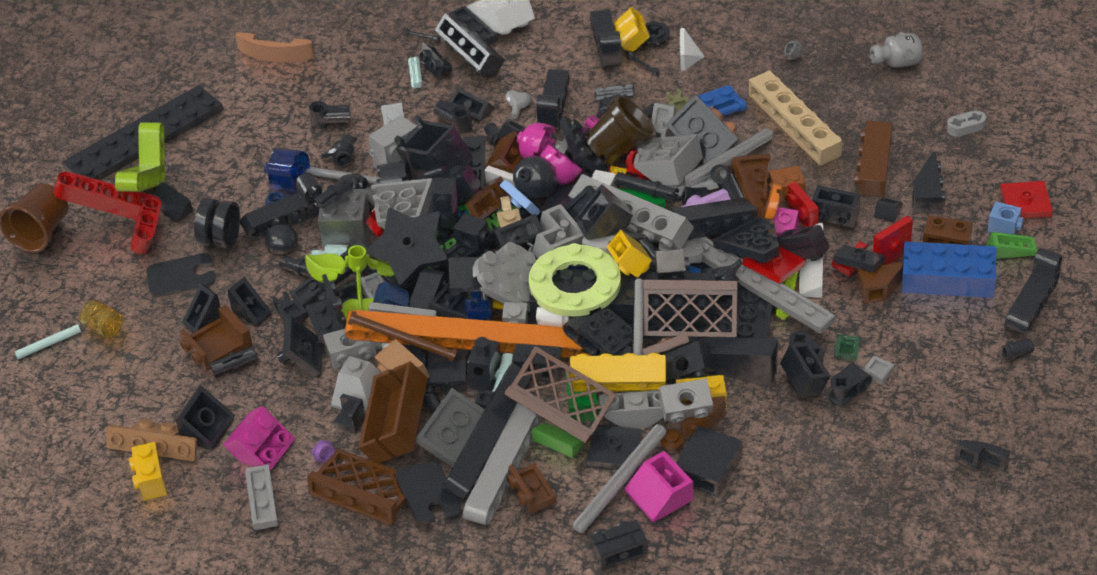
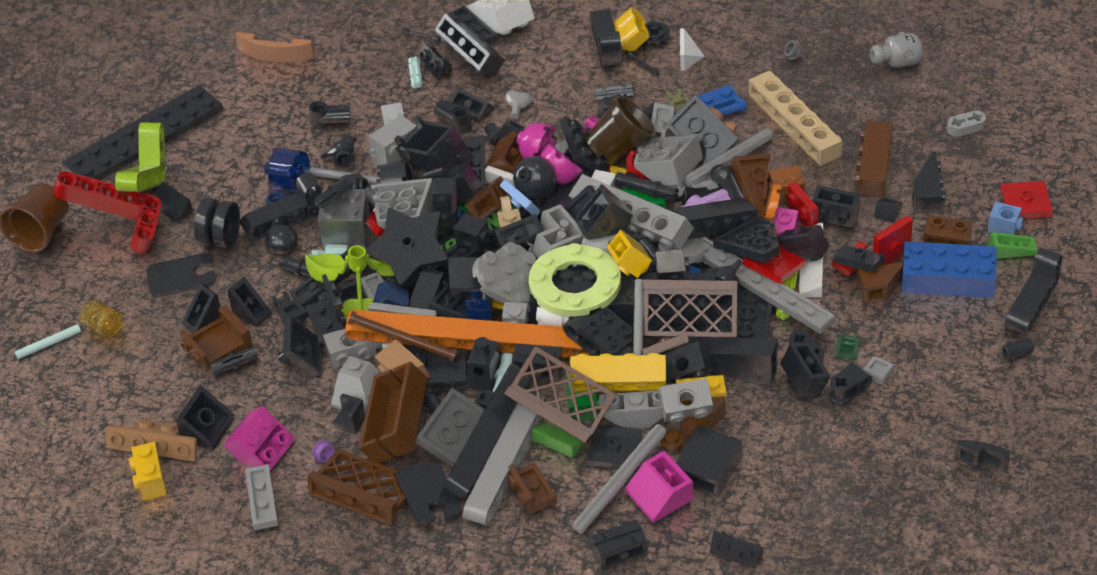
(552, 102): black beam -> none
(735, 549): none -> black hinge

